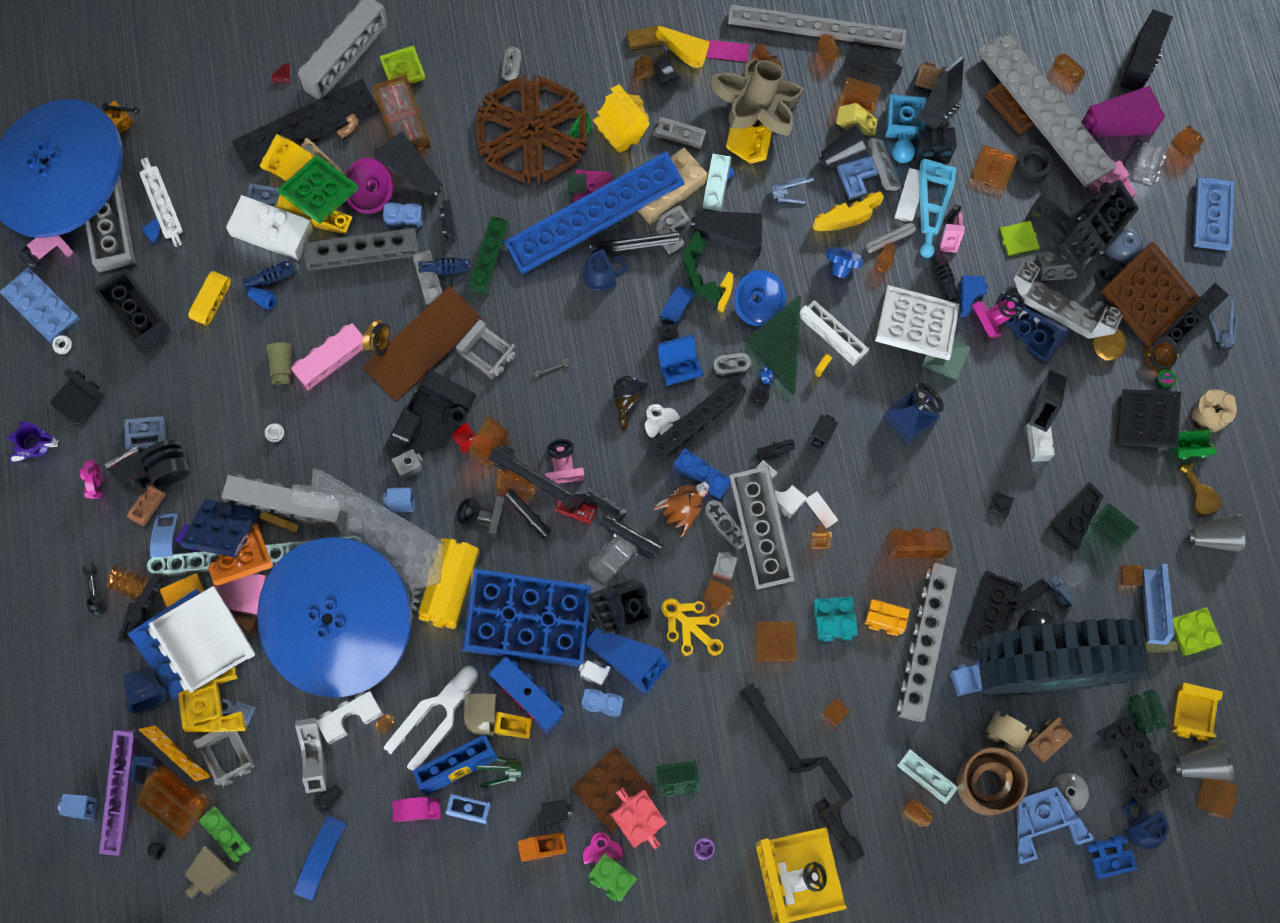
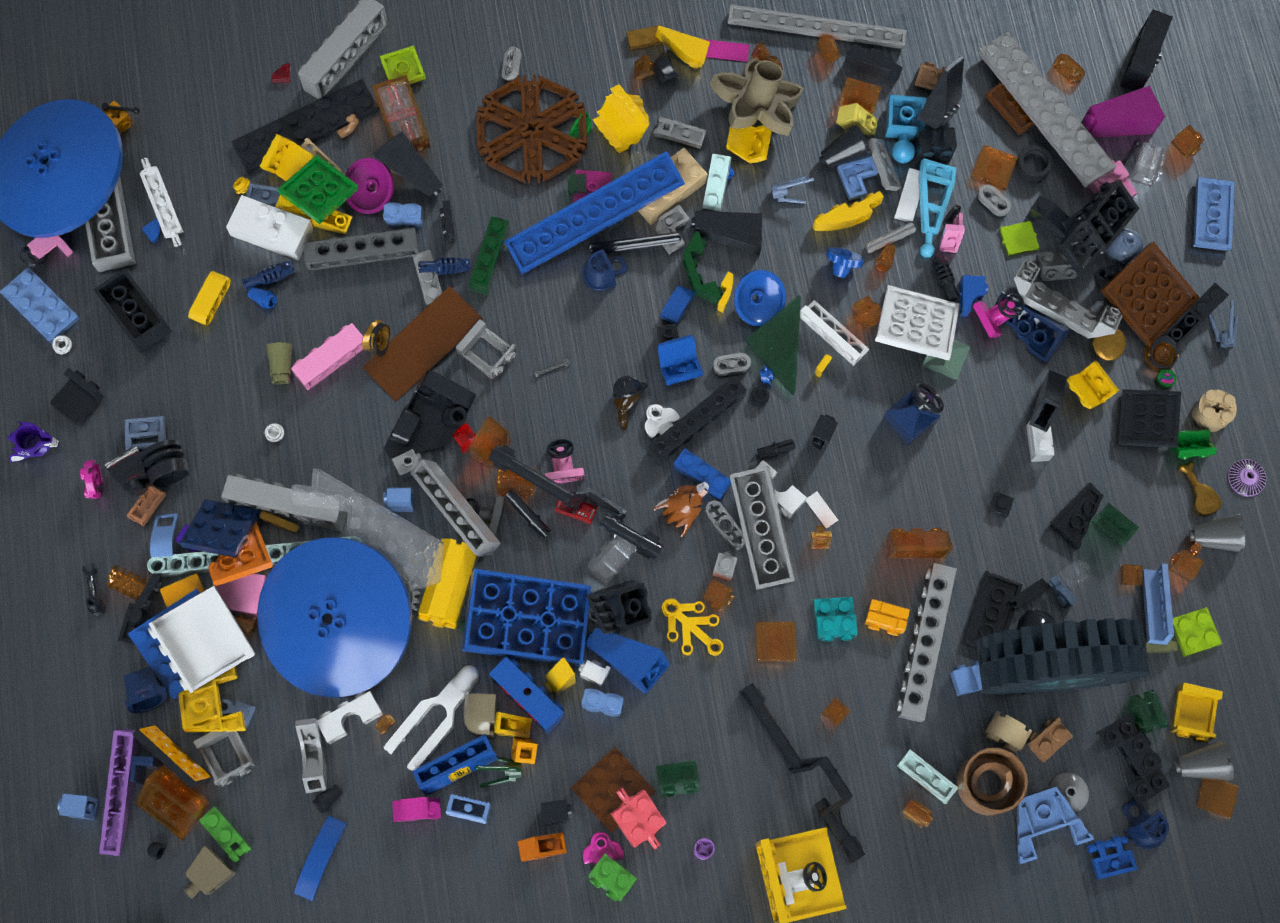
(241, 185): none -> yellow plate
(455, 508): none -> light grey brick
(524, 750): none -> light orange brick
(560, 677): none -> yellow slope
(866, 312): none -> clear orange brick
(995, 199): none -> light grey plate
(1092, 386): none -> yellow bracket
(1186, 563): none -> clear orange brick
(1241, 483): none -> dish

